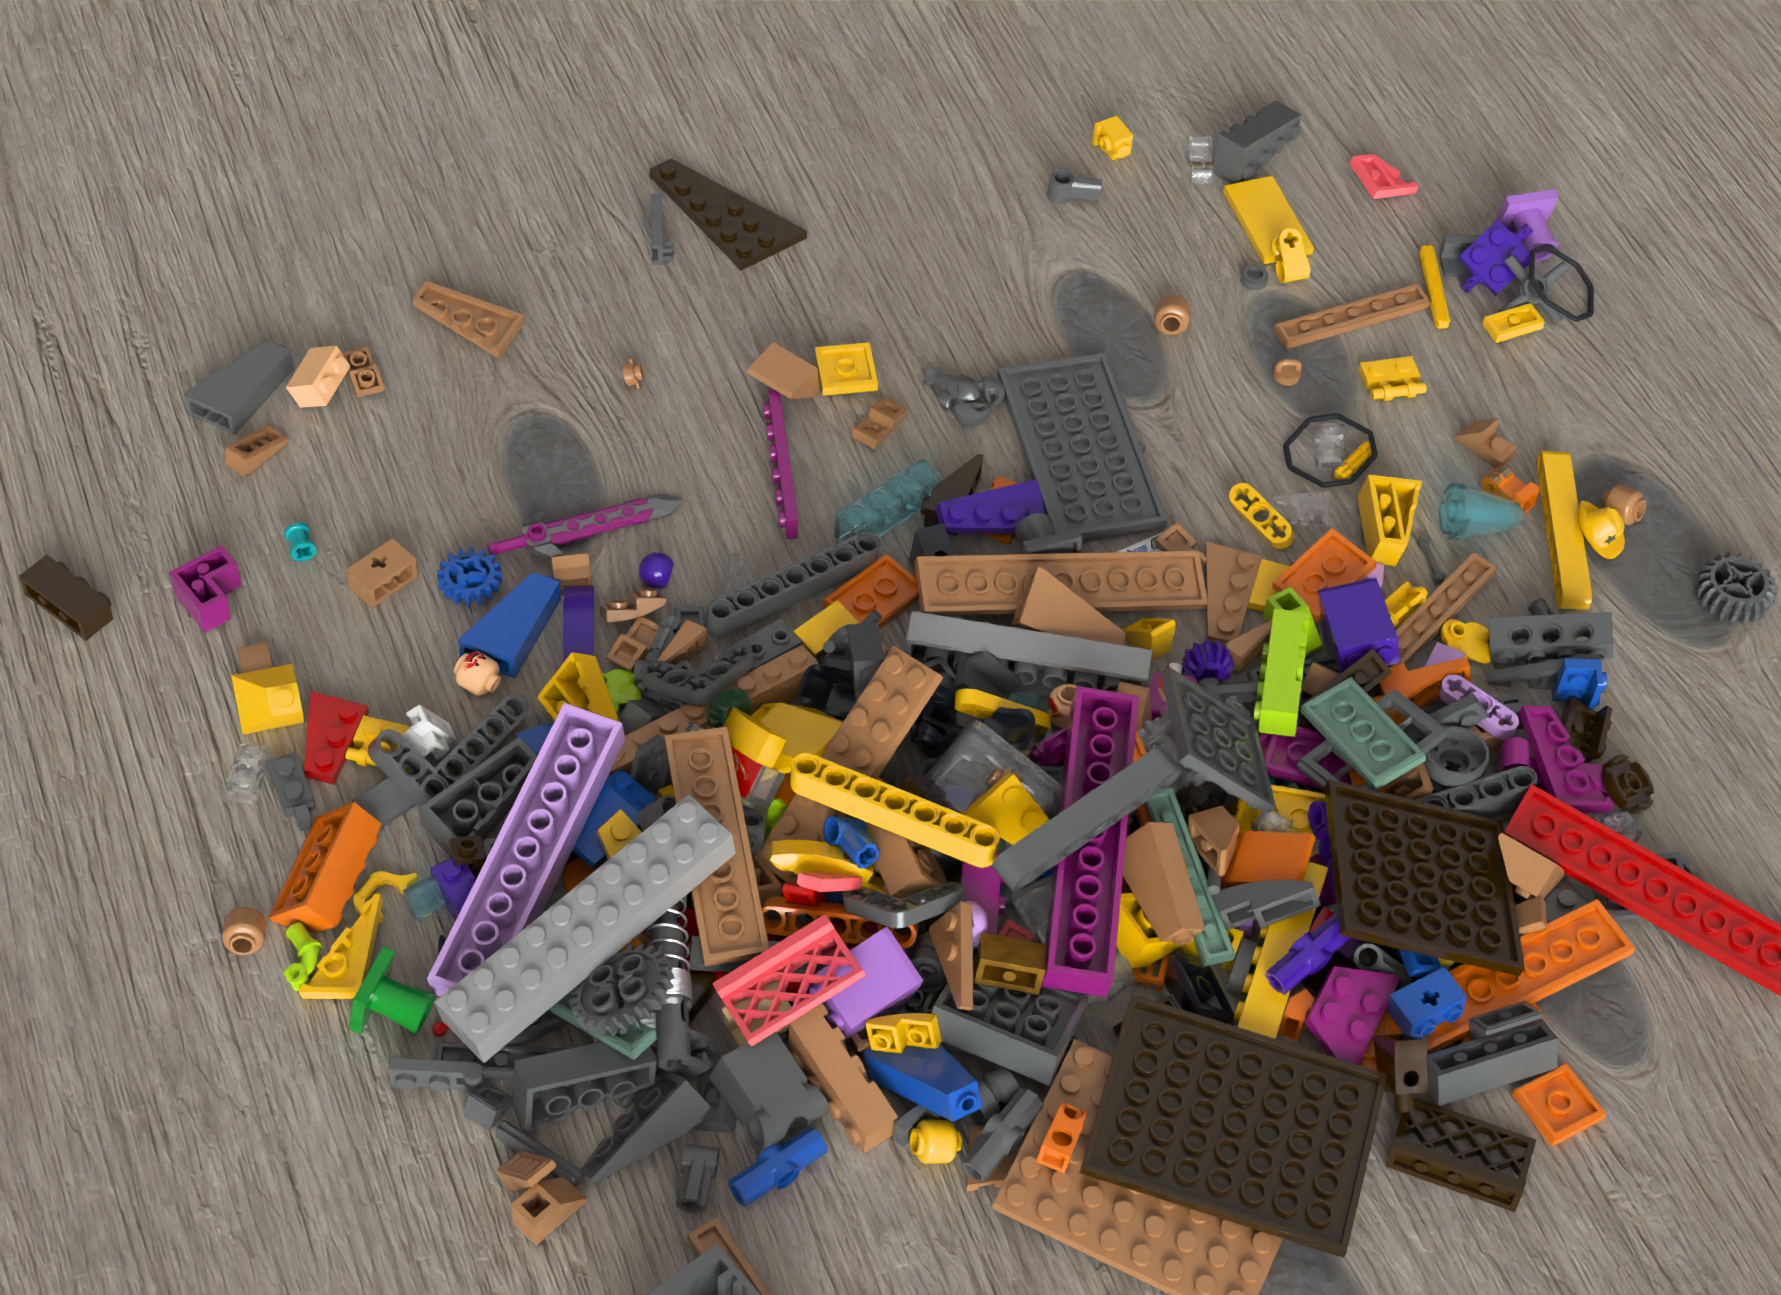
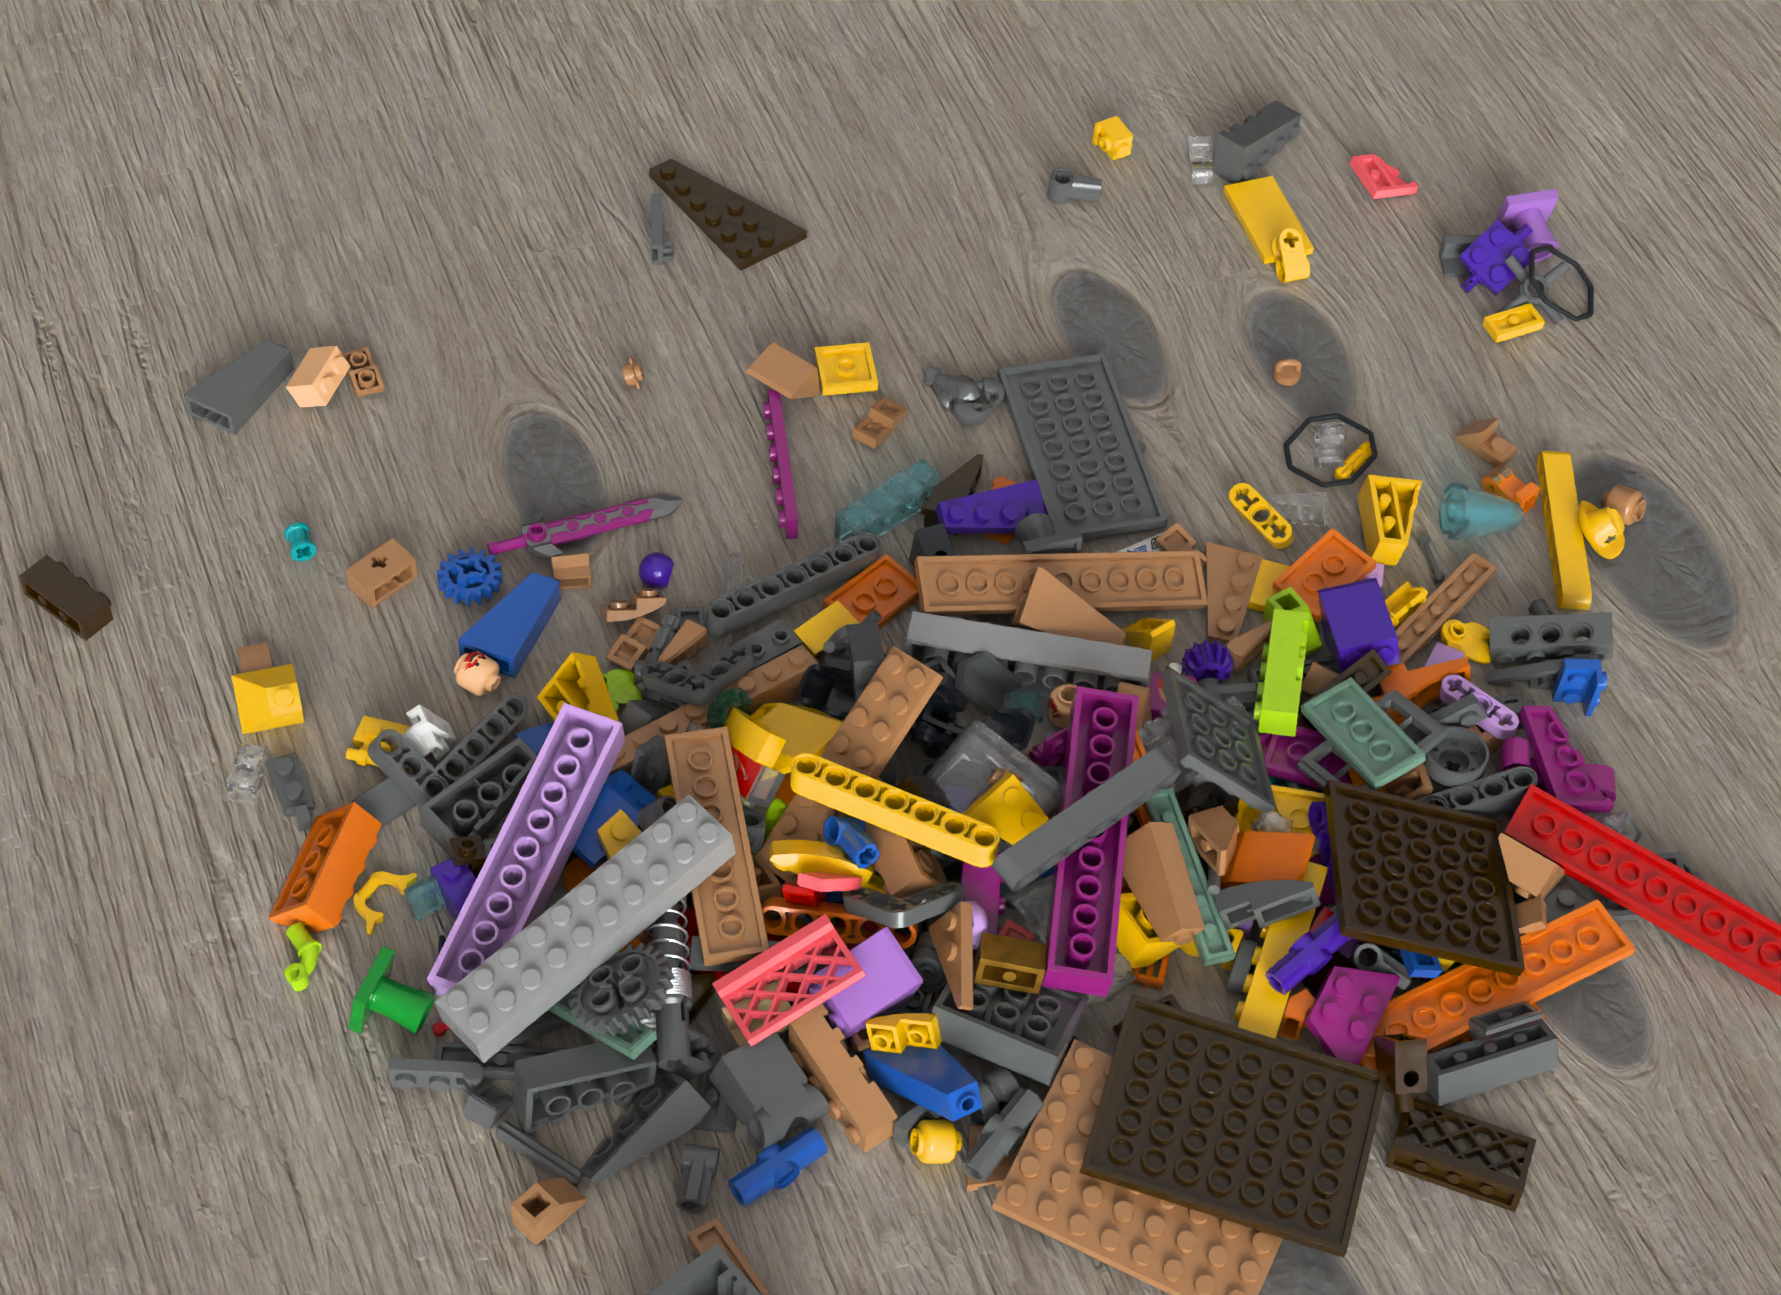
(203, 586): magenta brick -> none
(243, 462): medium nougat slope -> none
(244, 931): medium nougat head -> none
(329, 734): red wing -> none
(349, 958): yellow wing -> none
(474, 319): medium nougat wing -> none
(524, 1170): medium nougat slope -> none
(578, 620): dark purple slope -> none
(984, 705): yellow beam -> none
(1062, 1137): orange leg -> none
(1172, 315): medium nougat head -> none
(1197, 989): black slope -> none
(1254, 277): dark grey tile -> none
(1351, 316): medium nougat tile -> none
(1391, 378): yellow plate -> none
(1427, 1003): blue brick -> none
(1434, 287): yellow axle -> none
(1559, 1104): orange tile -> none
(1586, 728): dark brown bracket -> none
(1627, 784): dark brown tile -> none
(1734, 595): dark grey gear -> none

